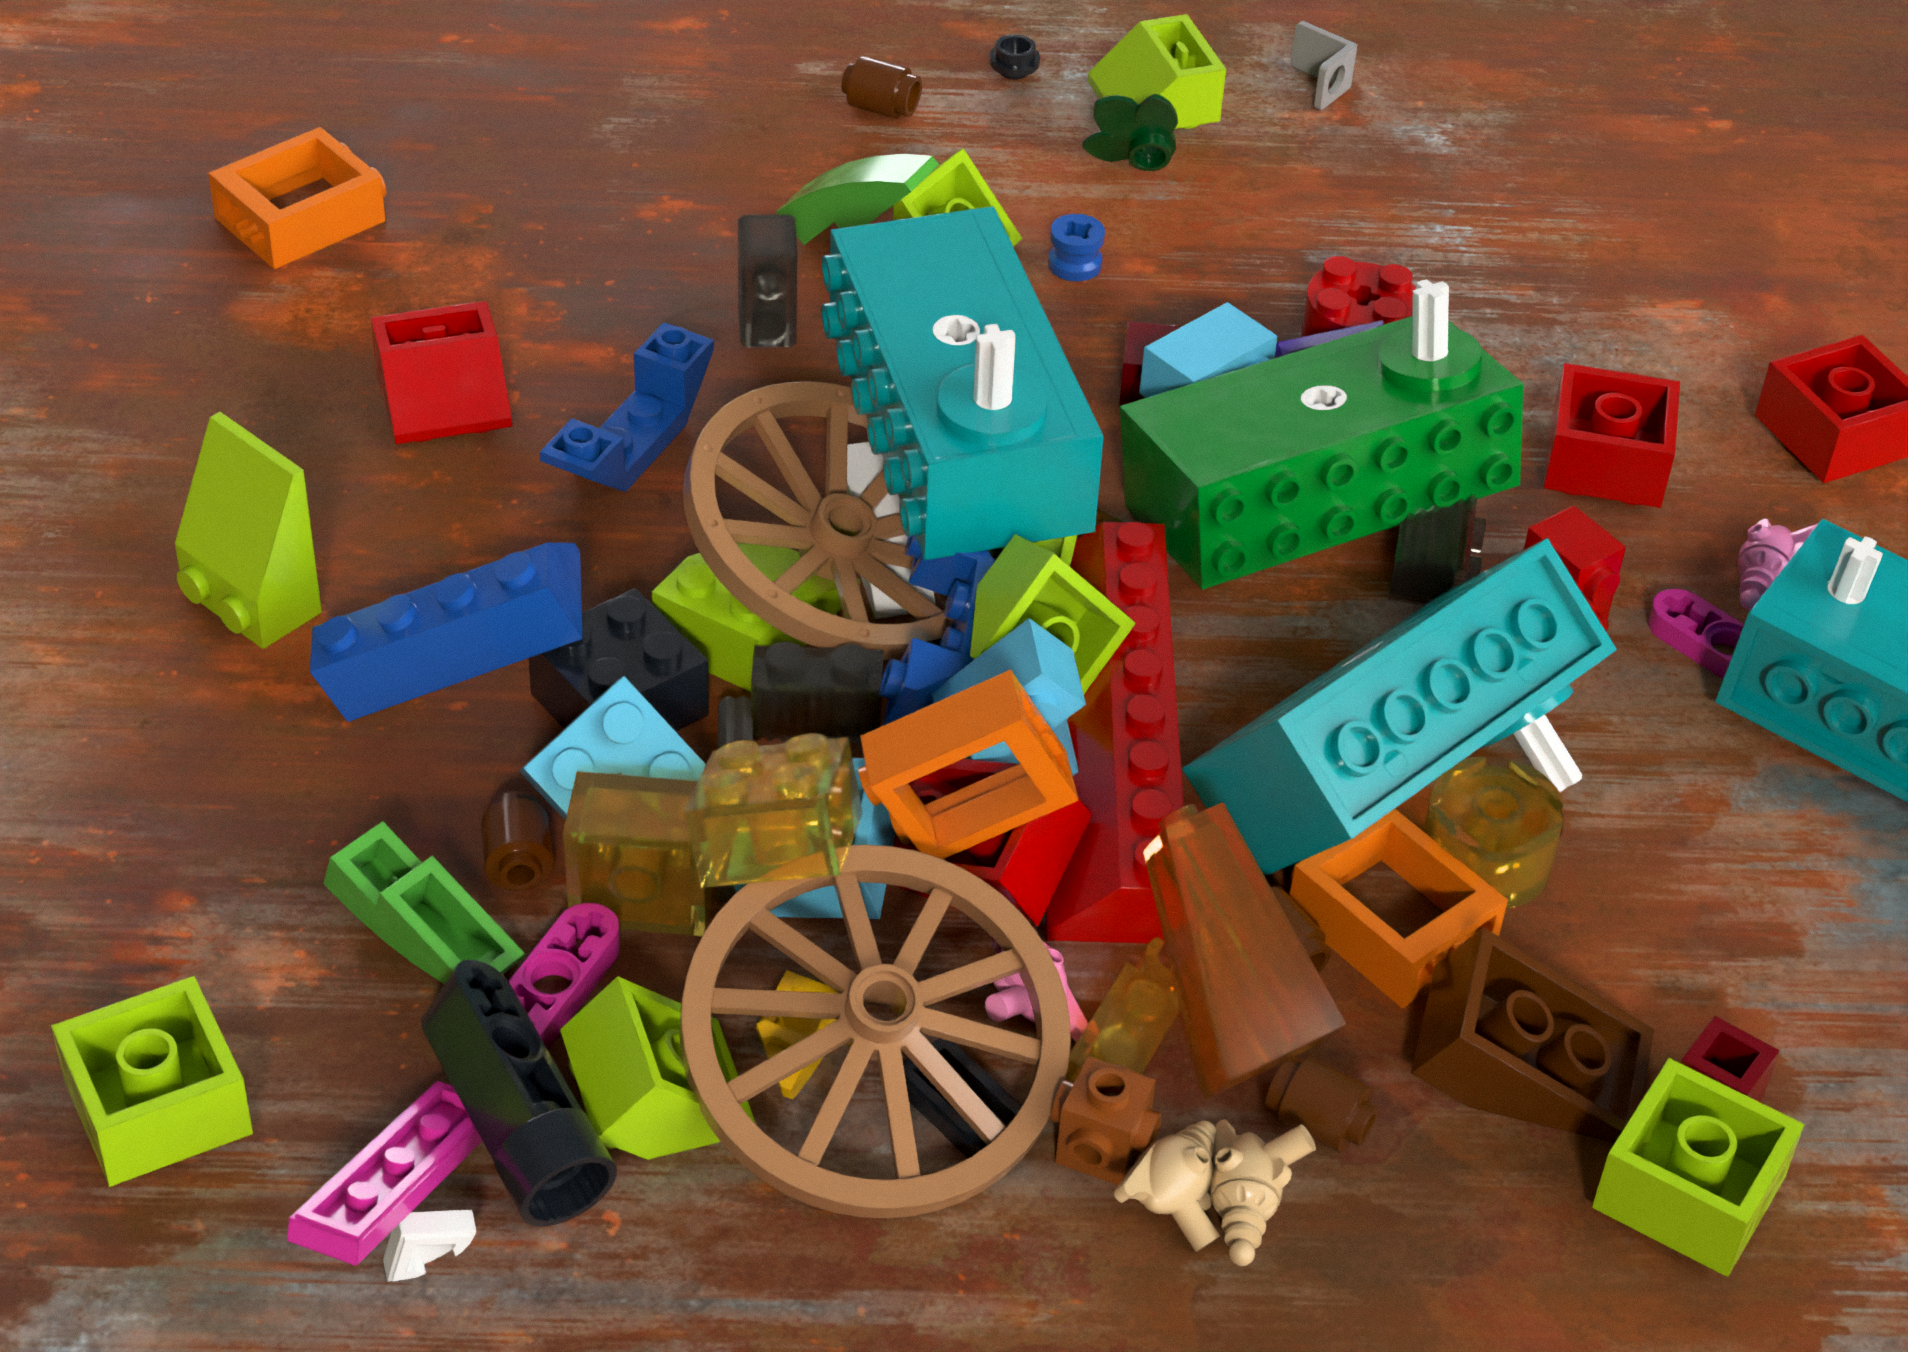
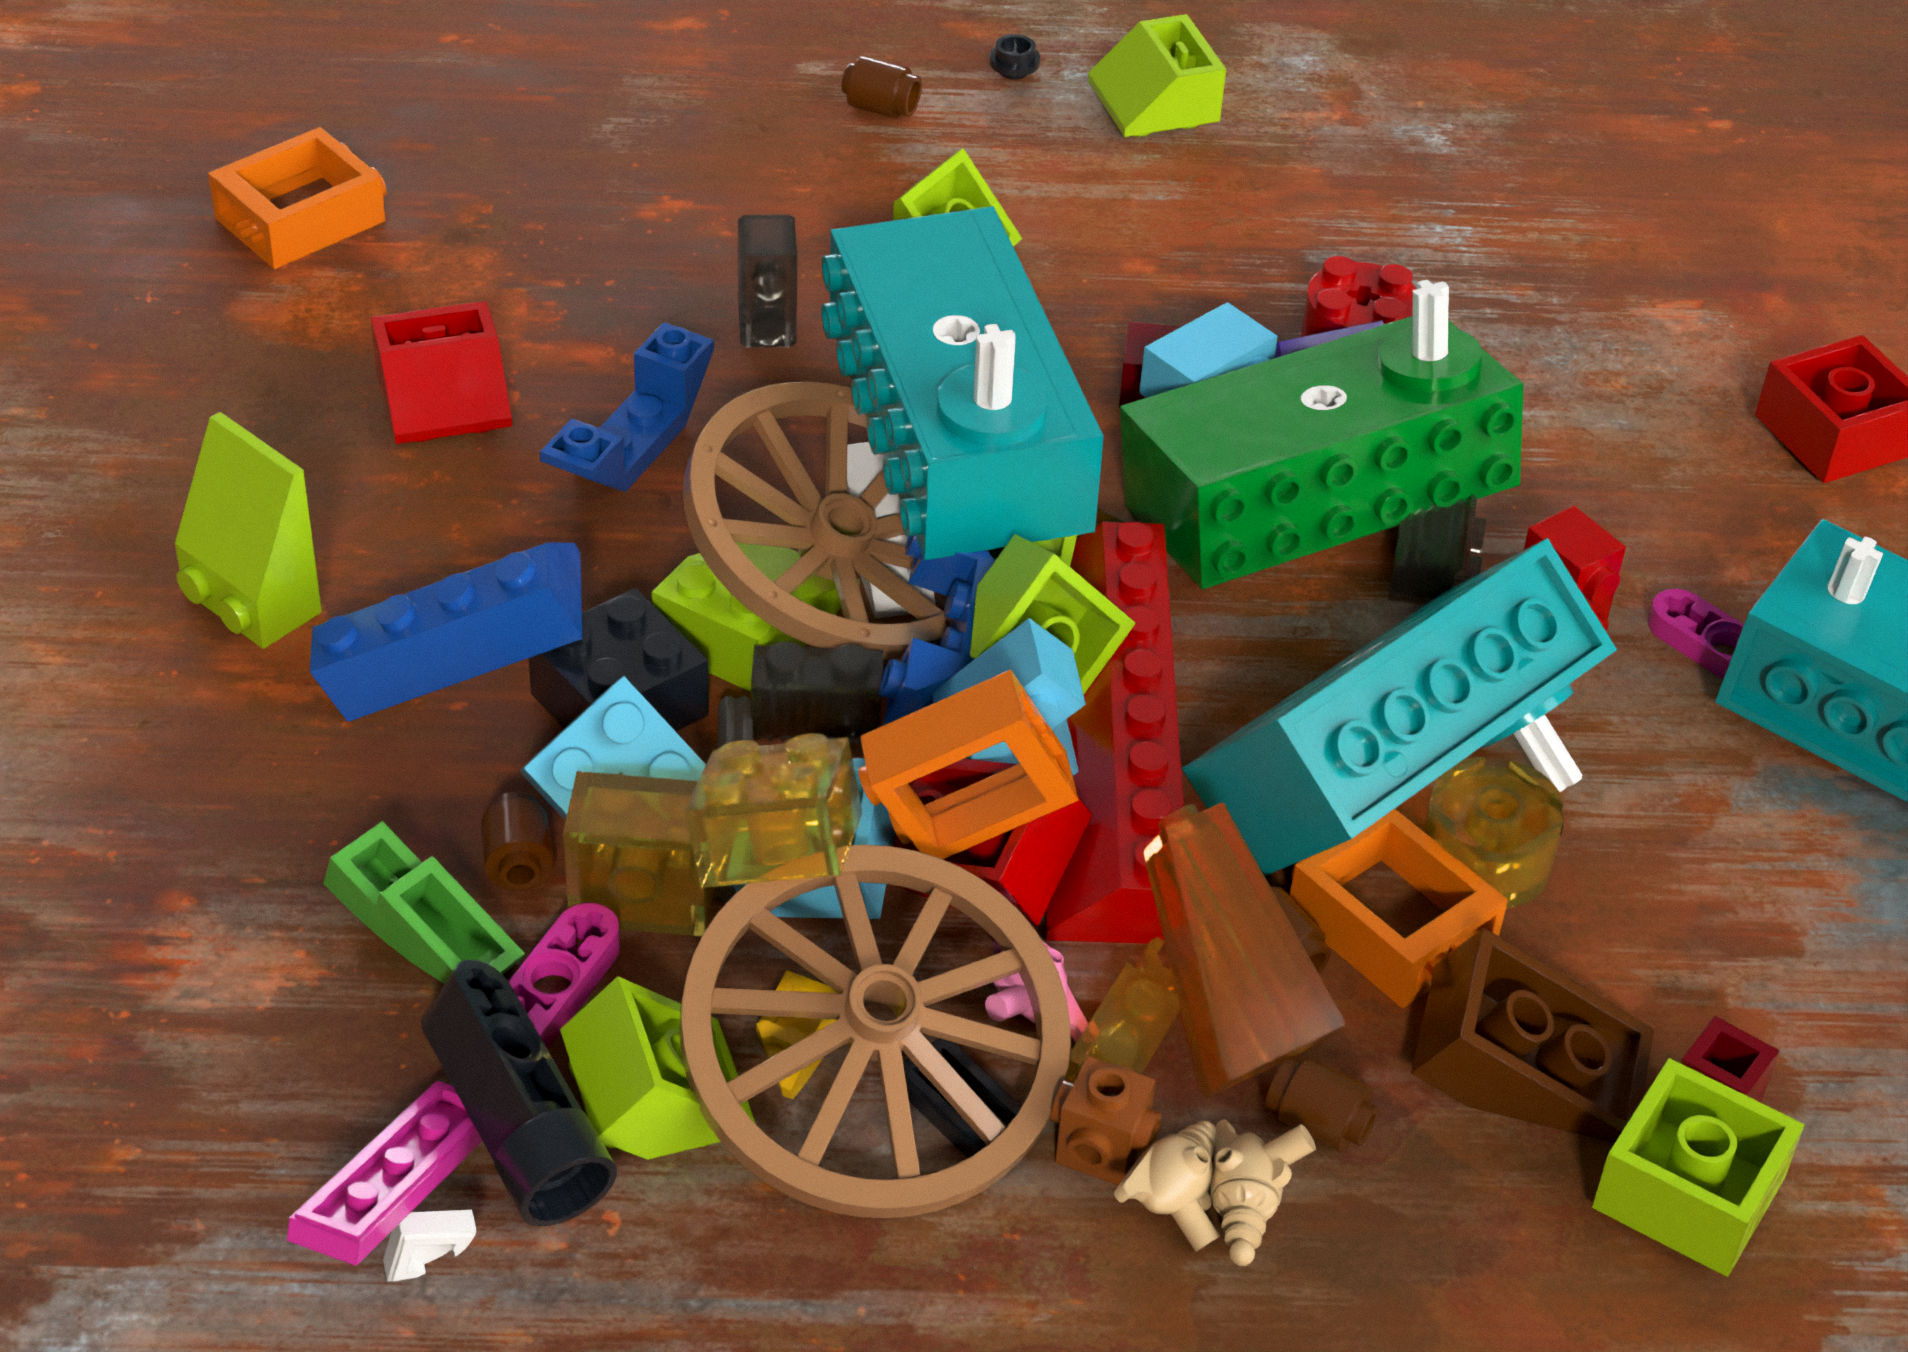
(152, 1080): lime brick -> none
(855, 192): bright green slope -> none
(1076, 247): blue wheel -> none
(1134, 131): dark green plate -> none
(1325, 57): light grey bracket -> none
(1612, 435): red brick -> none
(1765, 556): bright pink piece -> none

